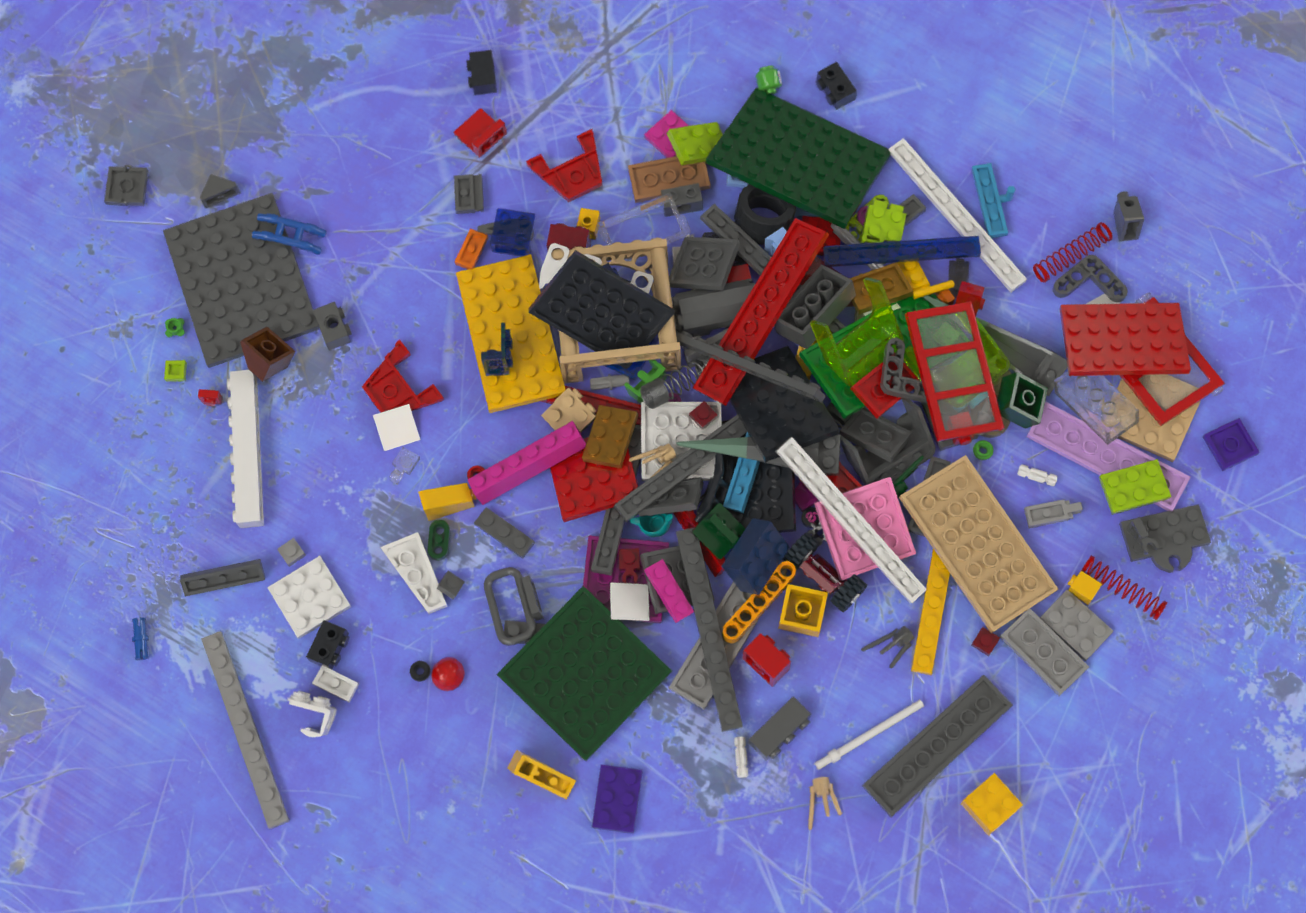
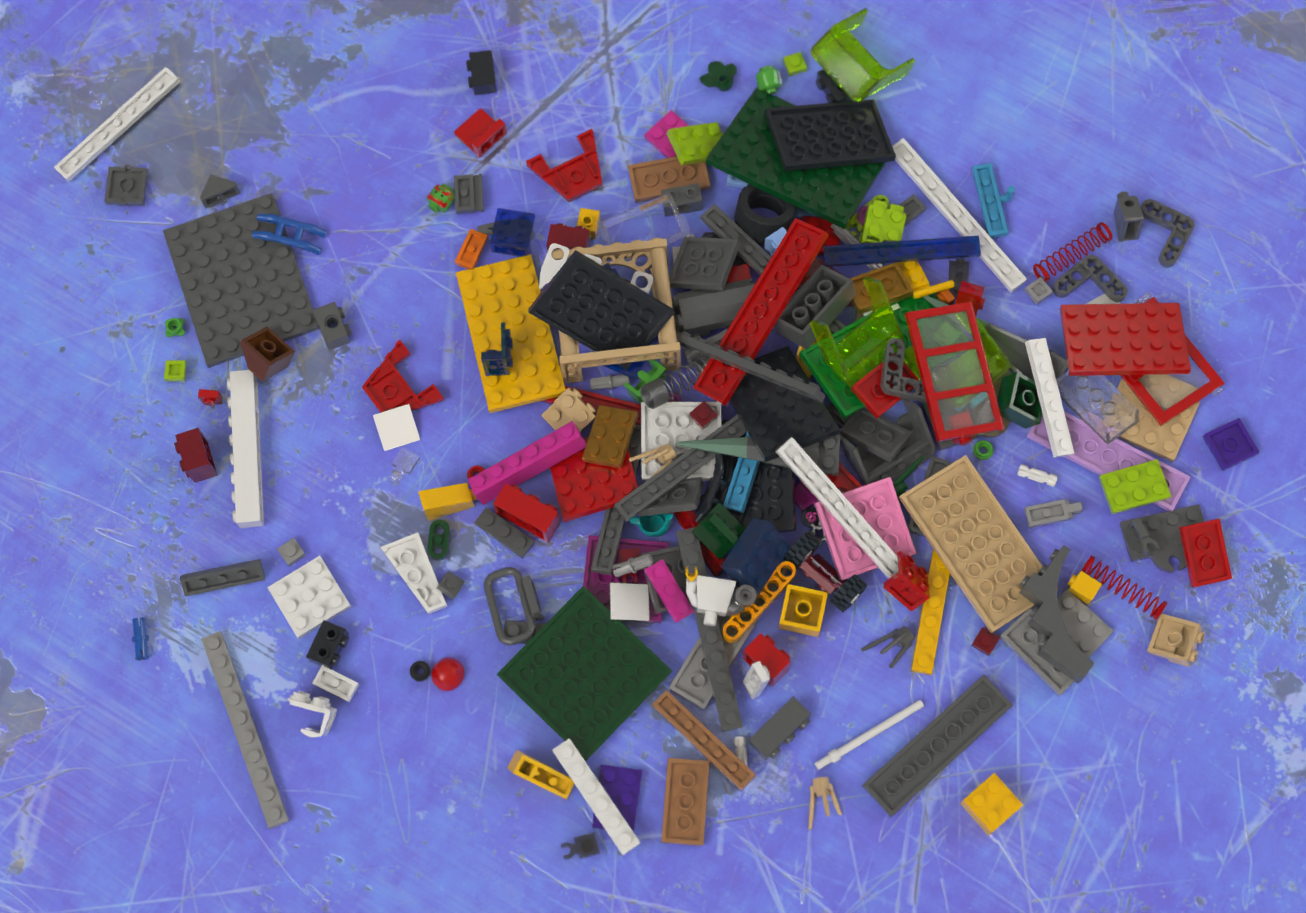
(117, 124): none -> white plate
(195, 455): none -> dark red brick
(440, 198): none -> bright green head
(527, 512): none -> red brick
(584, 846): none -> clear smoke plate
(596, 797): none -> white plate
(632, 565): none -> light grey axle
(685, 802): none -> medium nougat plate
(704, 740): none -> medium nougat plate
(715, 594): none -> white torso
(719, 76): none -> dark green plate
(756, 679): none -> white plate
(794, 64): none -> lime plate
(829, 135): none -> black plate
(851, 63): none -> clear neon green windscreen
(909, 583): none -> red bracket
(1038, 290): none -> light grey plate
(1049, 397): none -> white plate
(1057, 646): none -> dark grey arch
(1176, 640): none -> tan plate
(1177, 231): none -> dark grey beam
(1205, 552): none -> red plate

